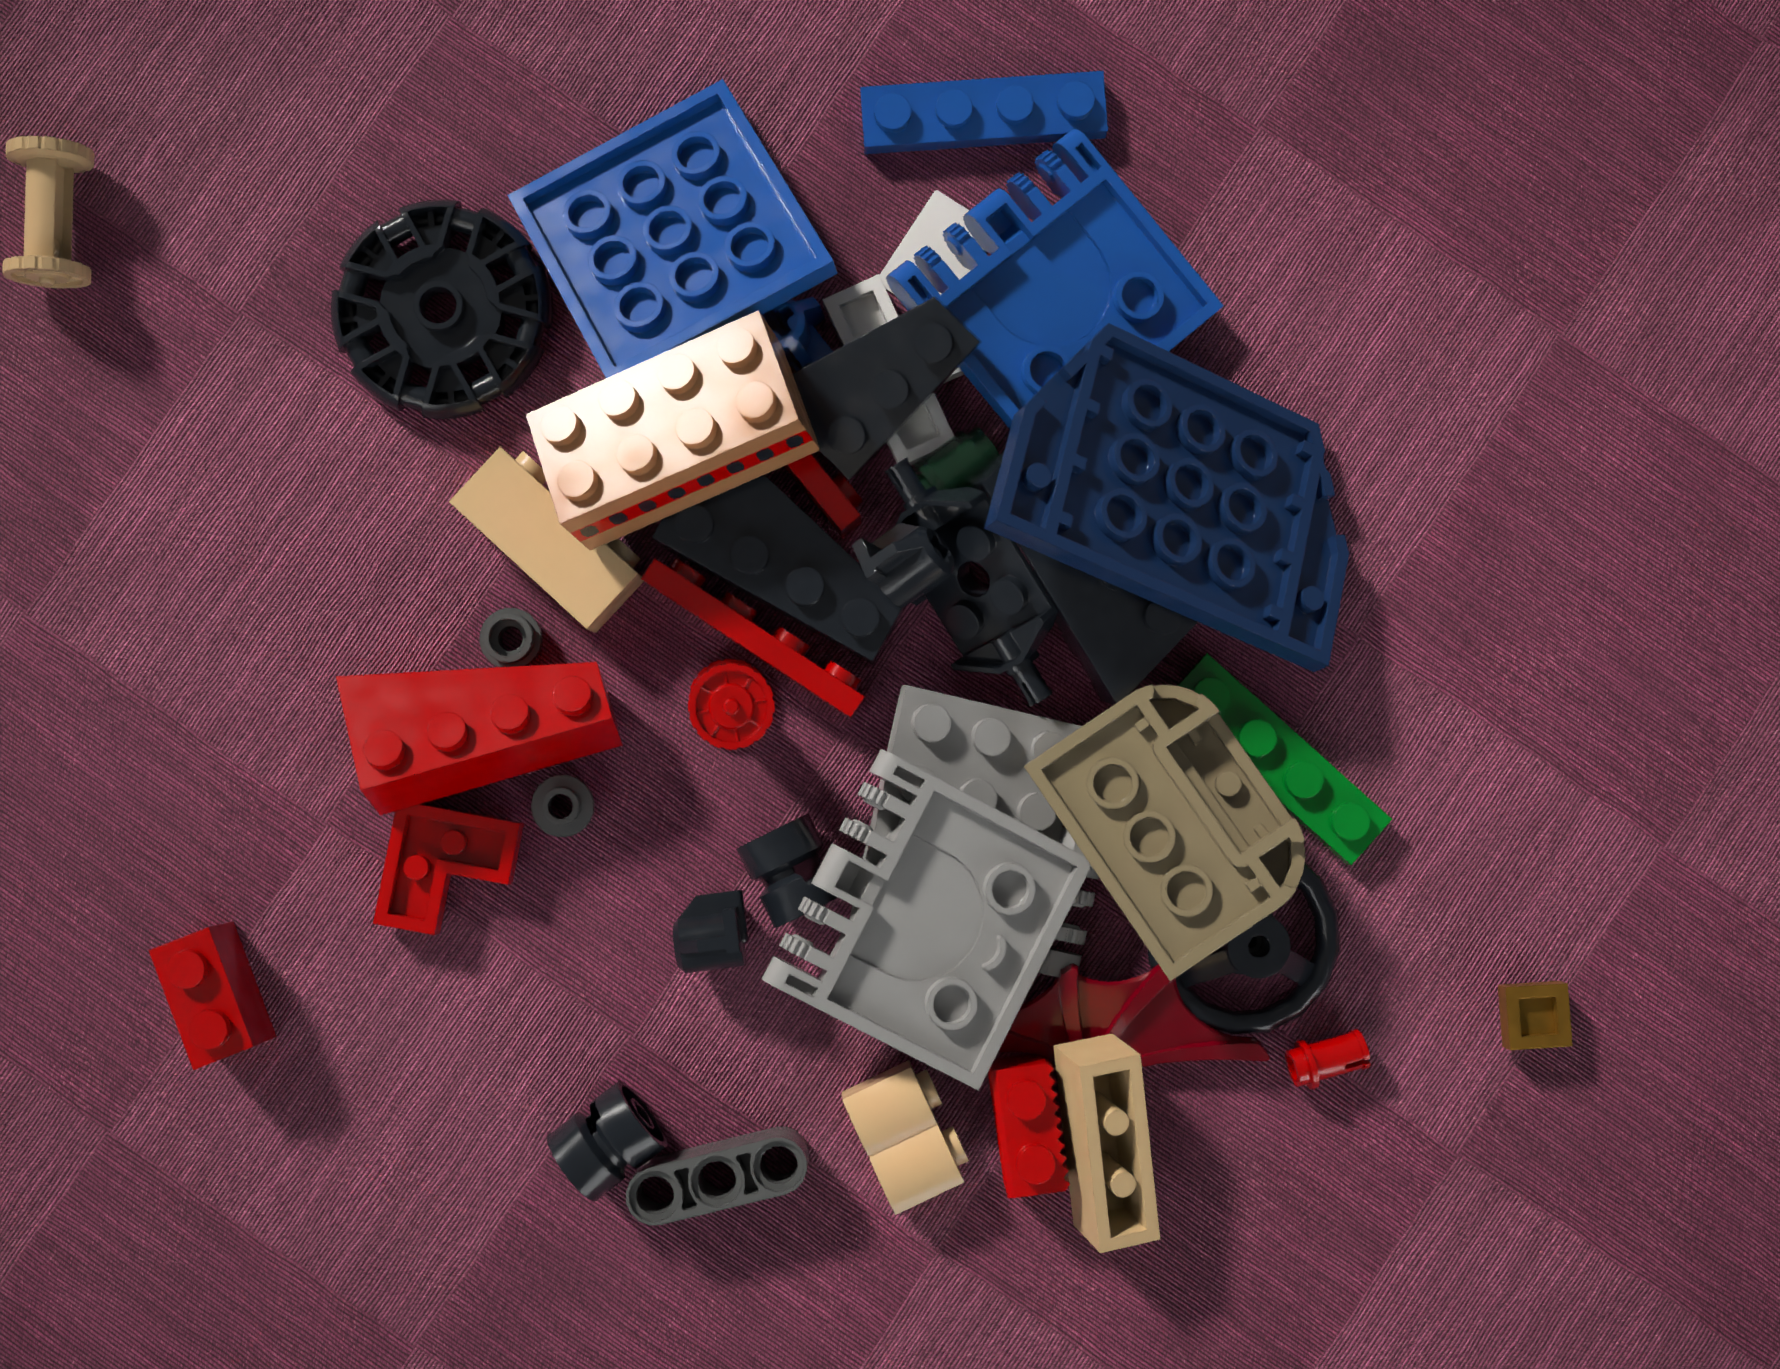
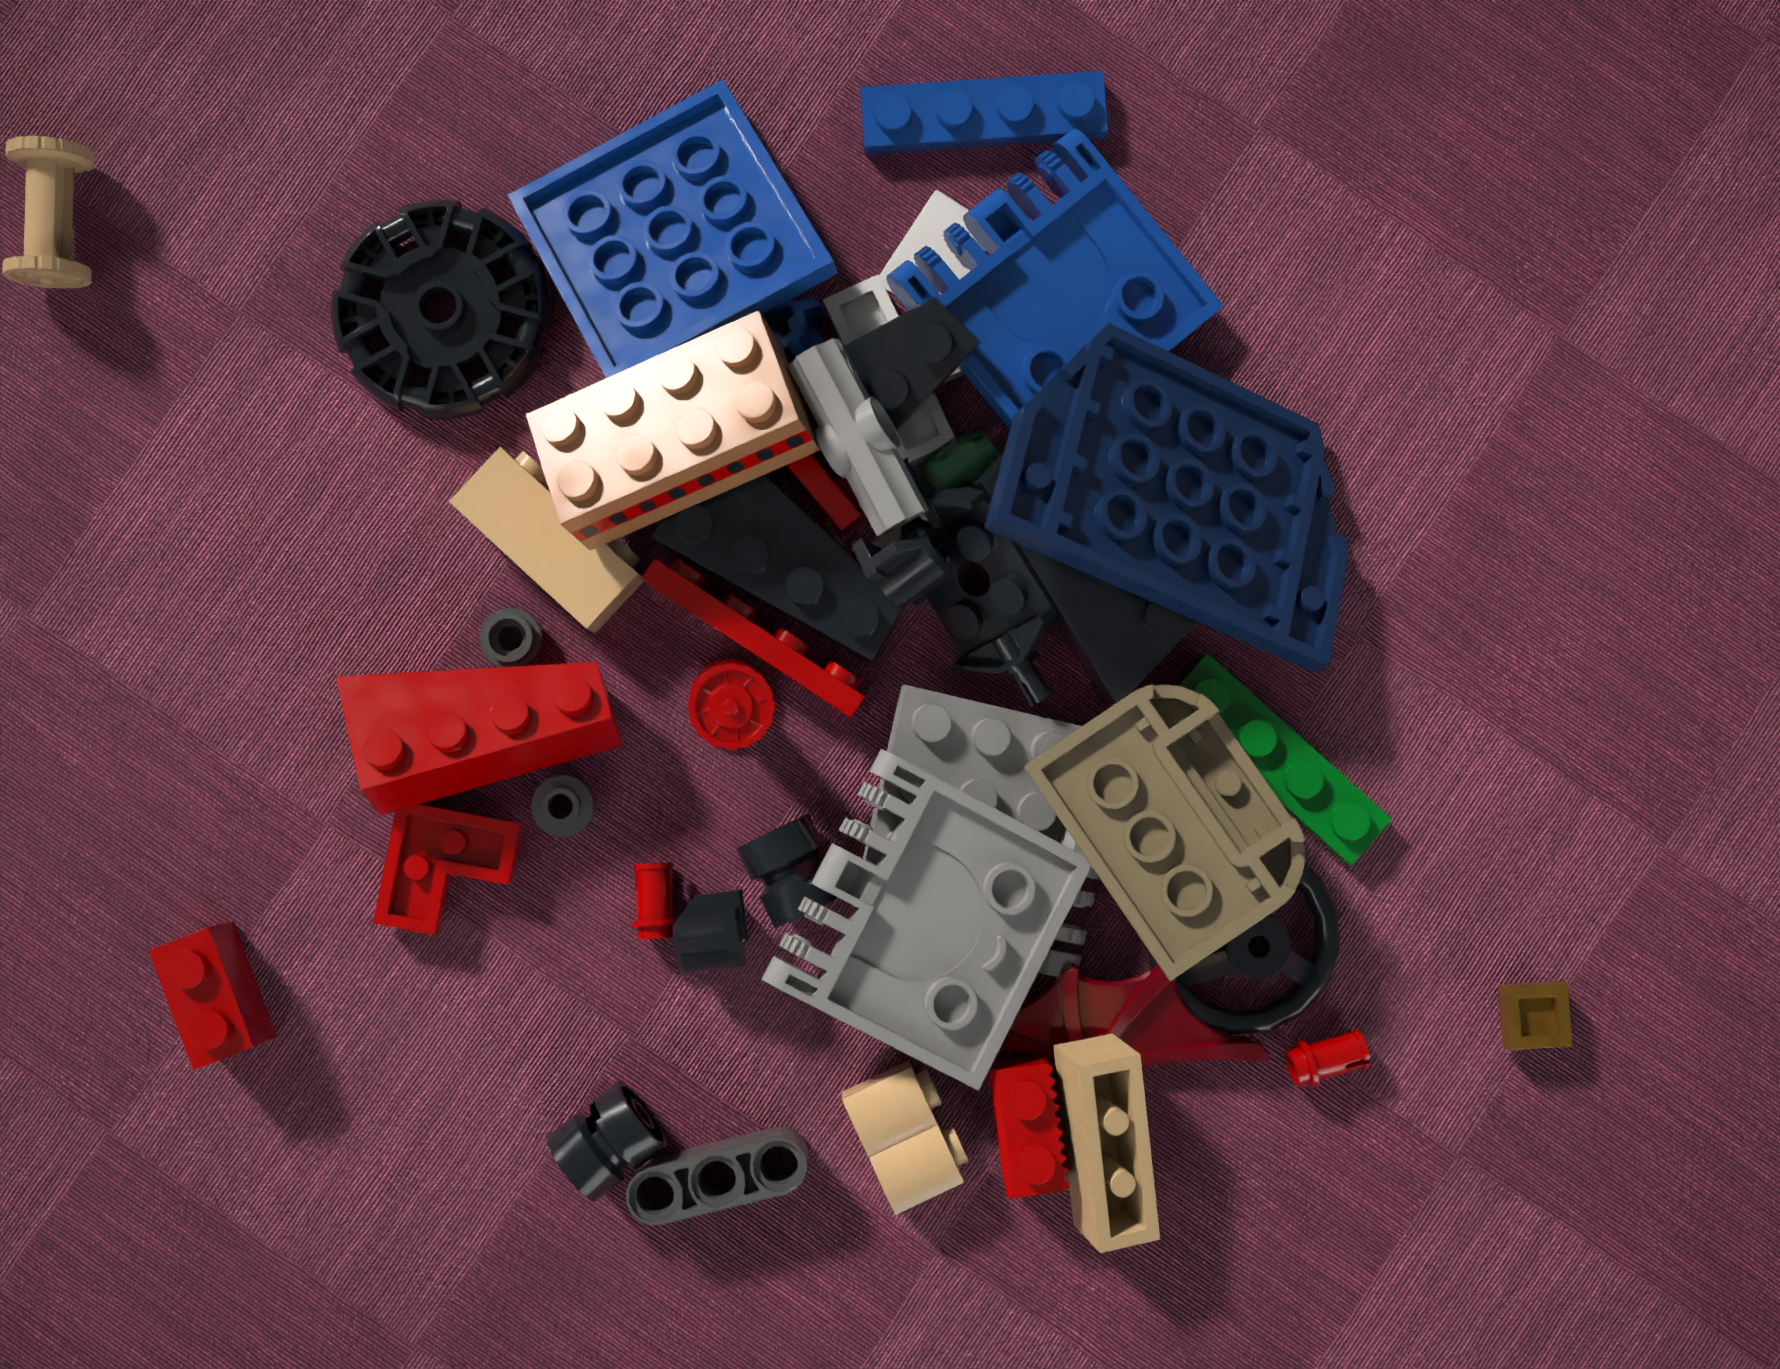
(654, 901): none -> red pin
(857, 436): none -> light grey piece

